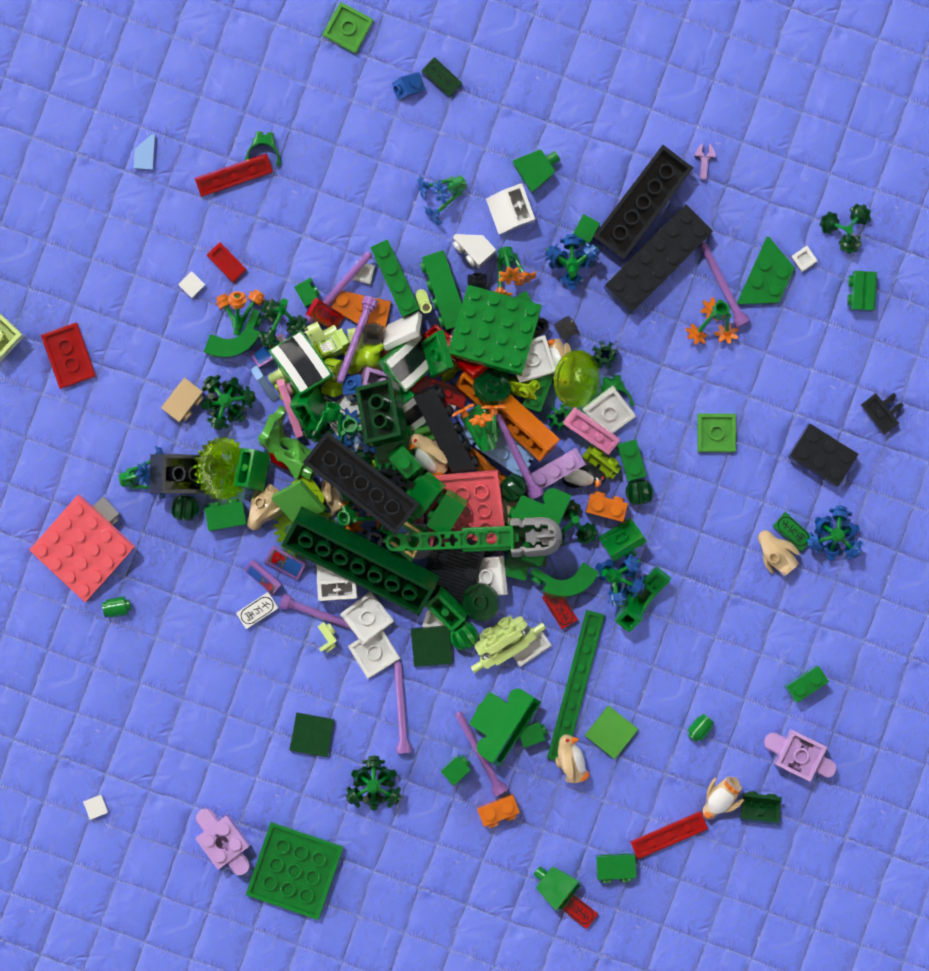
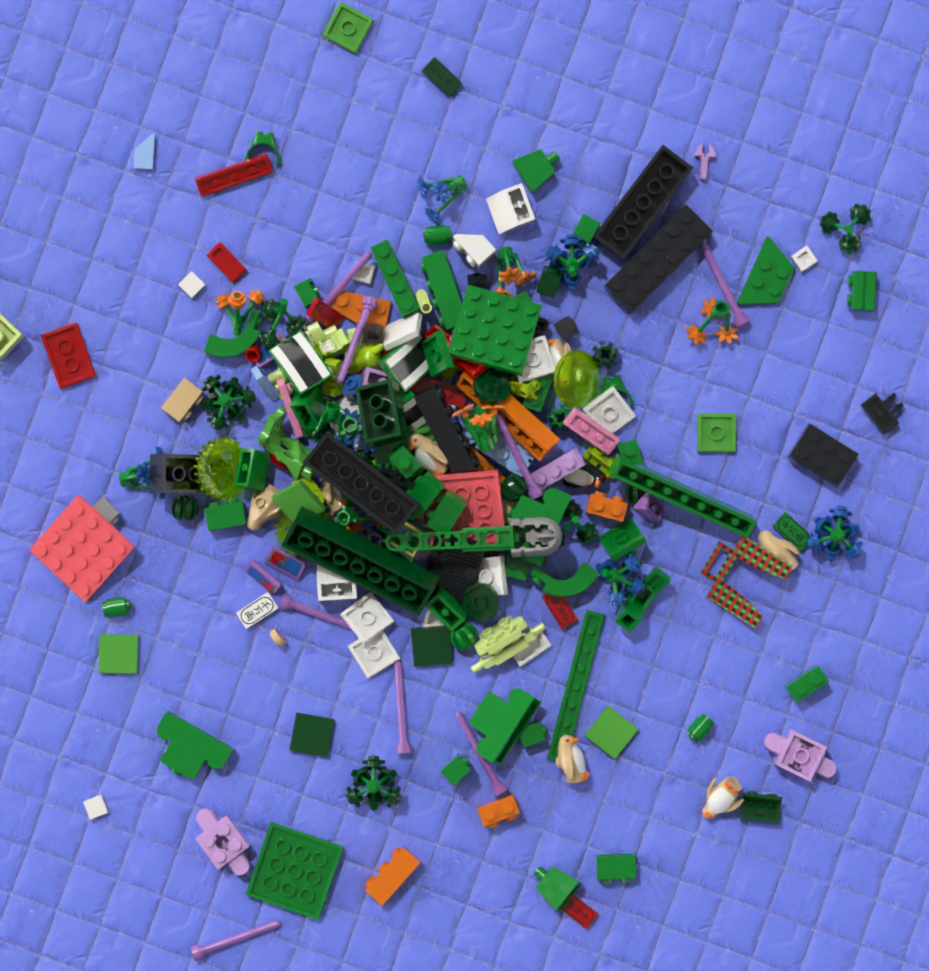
(118, 653): none -> bright green tile
(190, 747): none -> green brick
(200, 951): none -> medium lavender piece
(250, 353): none -> red hinge
(278, 638): none -> tan tile
(328, 632): yellowish green bracket -> none
(392, 875): none -> orange brick
(408, 85): blue bracket -> none
(437, 235): none -> green brick
(549, 281): none -> dark green brick
(649, 508): none -> medium lavender slope
(669, 835): red tile -> none
(682, 495): none -> green brick
(753, 555): none -> piece

